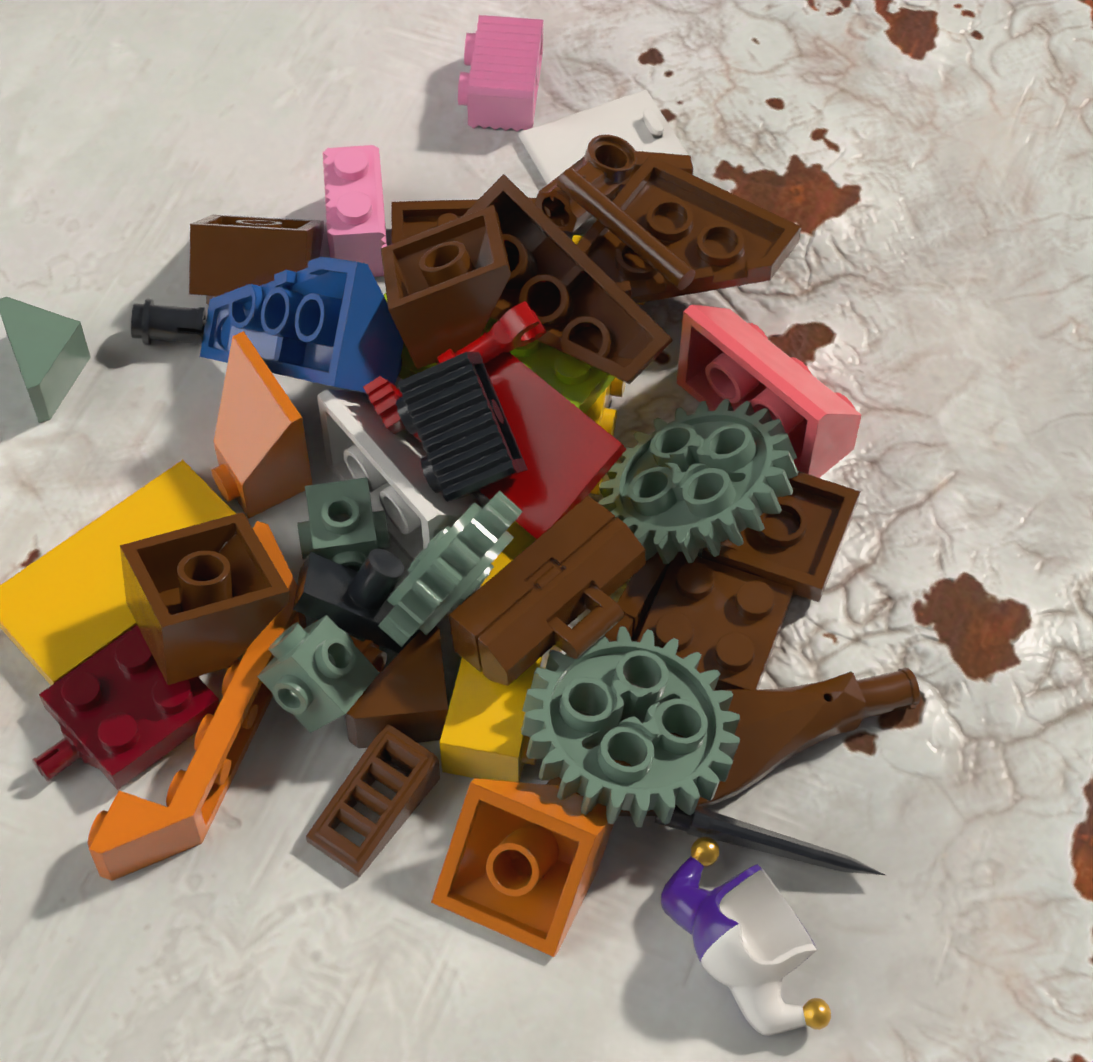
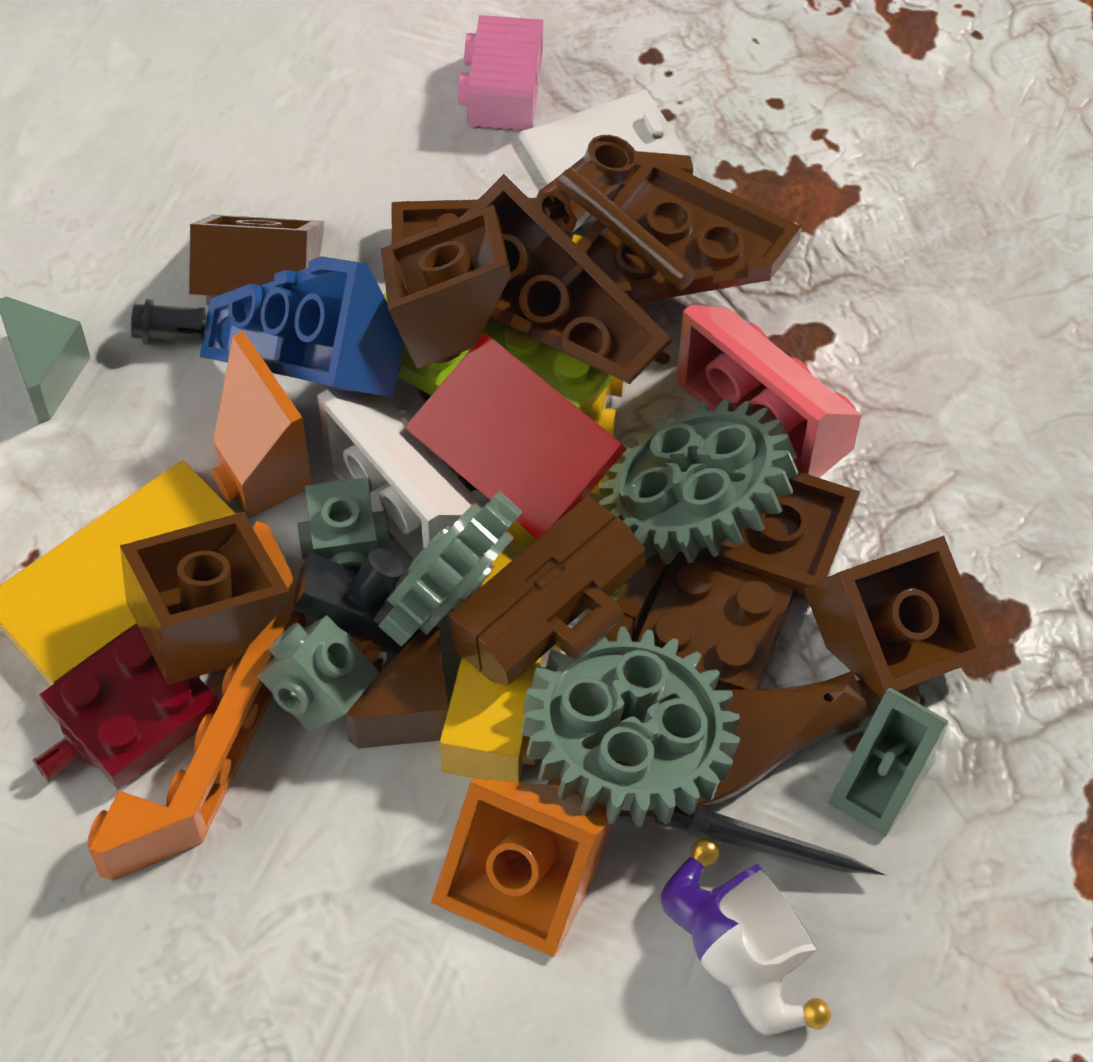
(355, 205): bright pink brick -> none
(386, 748): reddish brown slope -> none
(459, 427): black brick -> none
(515, 329): red piece -> none
(889, 762): none -> sand green slope
(899, 617): none -> reddish brown slope

